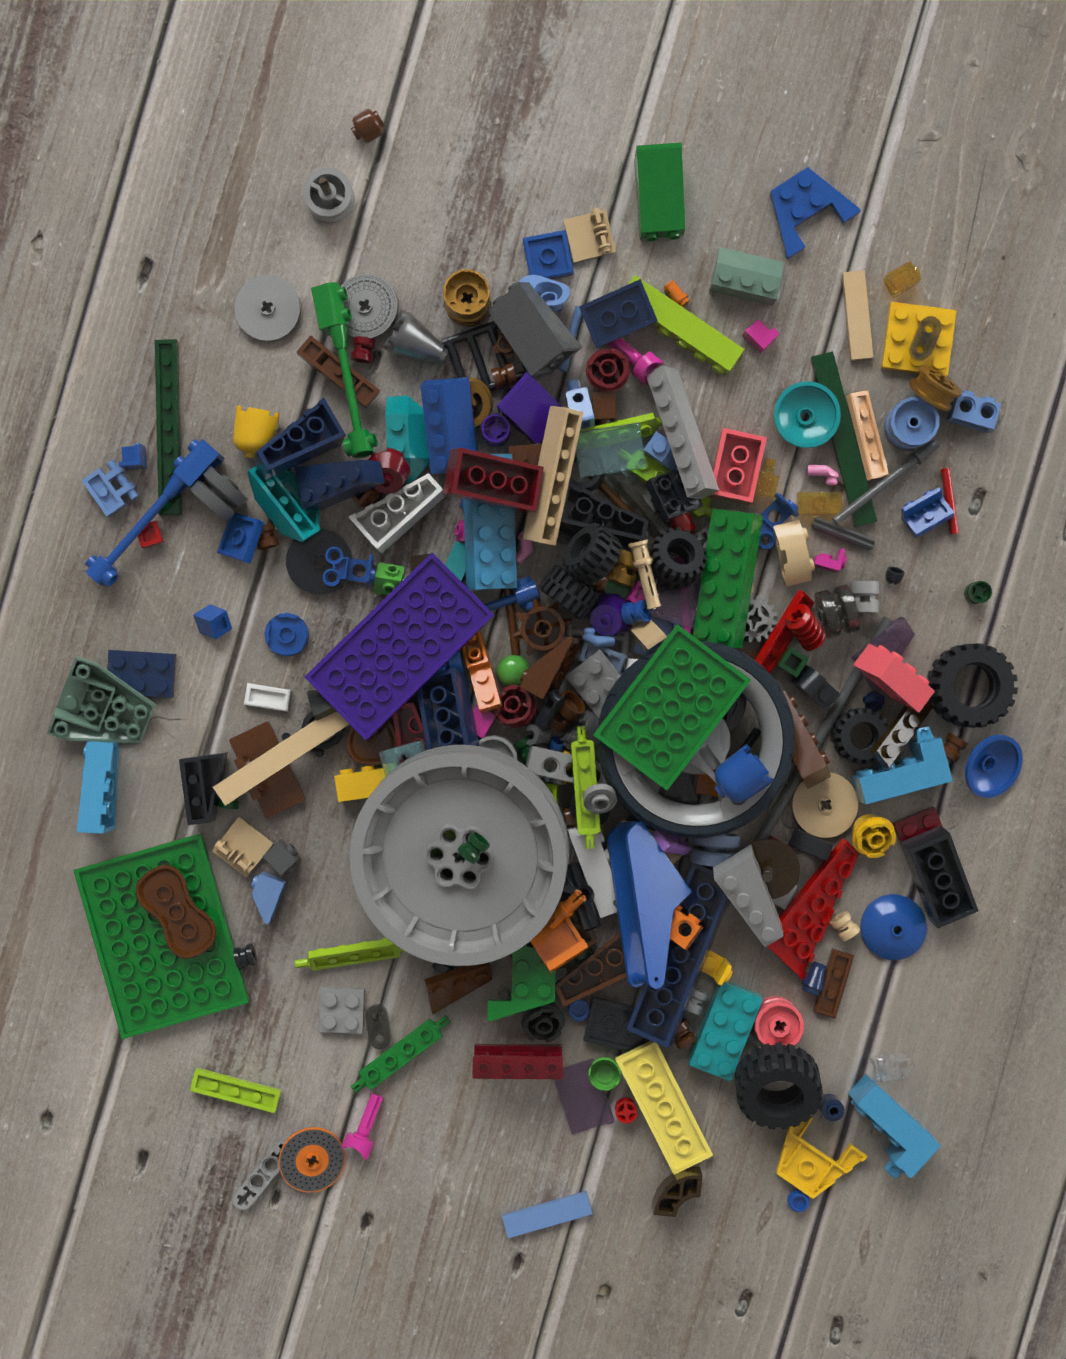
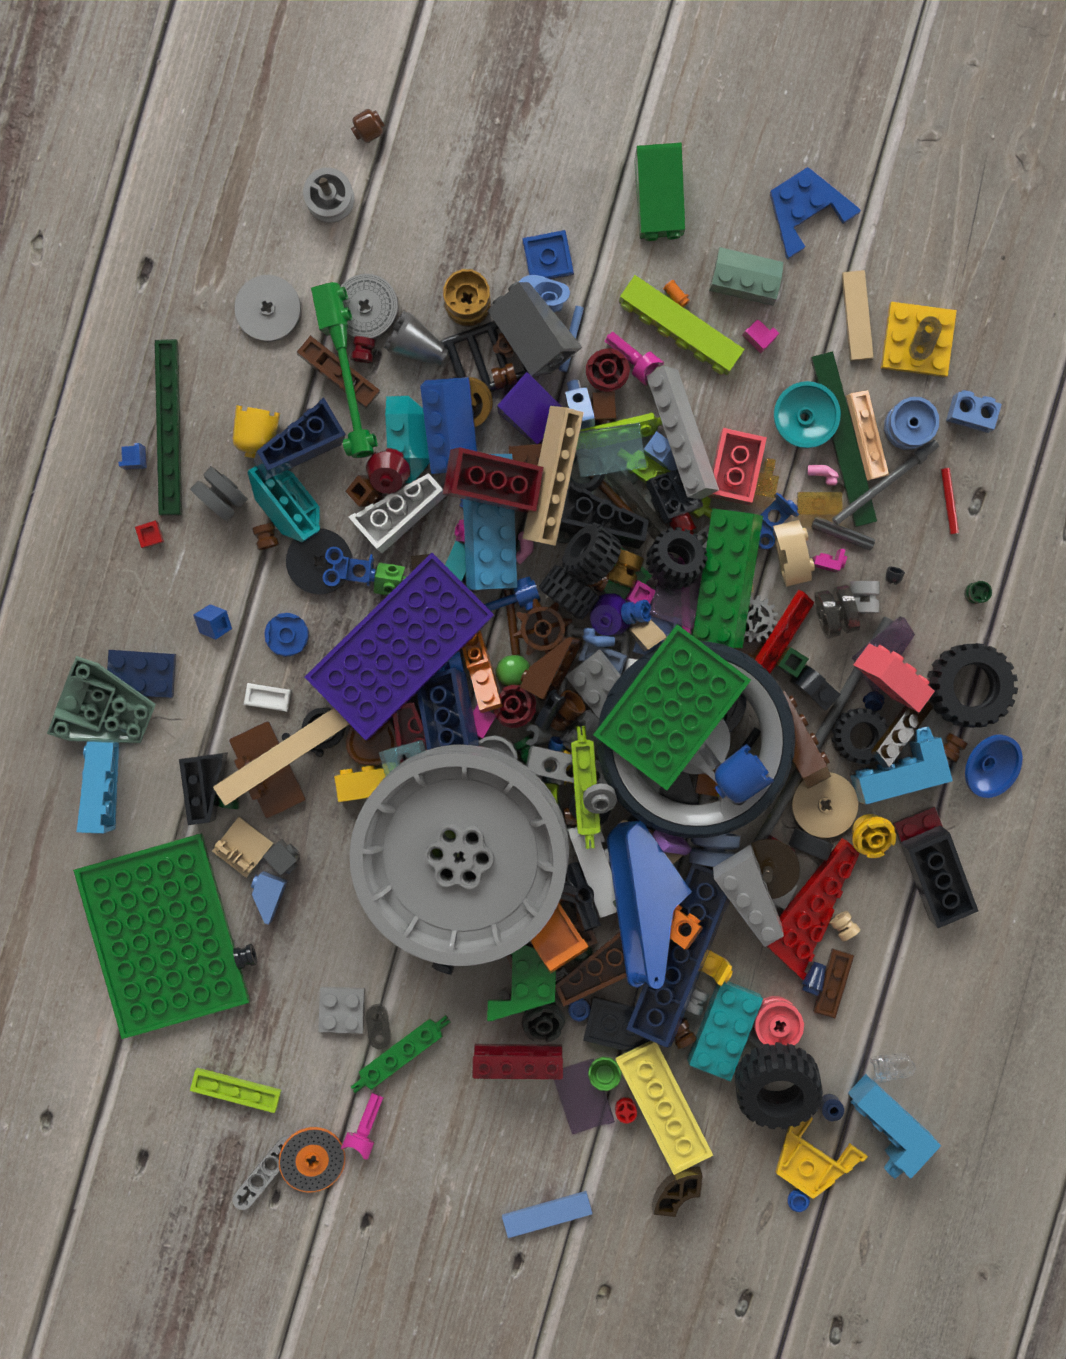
(104, 492): medium blue plate -> none
(185, 926): reddish brown plate -> none
(186, 474): blue bar -> none
(240, 537): blue tile -> none
(319, 705): pearl dark grey slope -> none
(334, 482): dark blue wedge -> none
(349, 955): lime plate -> none
(455, 984): reddish brown wing -> none
(473, 847): dark green wheel -> none
(496, 430): dark purple wheel -> none
(566, 908): orange pin -> none
(589, 235): tan hinge -> none
(618, 313): dark blue plate -> none
(642, 562): tan pin -> none
(805, 627): red piece -> none
(879, 923): blue dish -> none
(902, 279): clear yellow brick -> none
(926, 512): blue bracket -> none
(935, 388): pearl gold wheel -> none

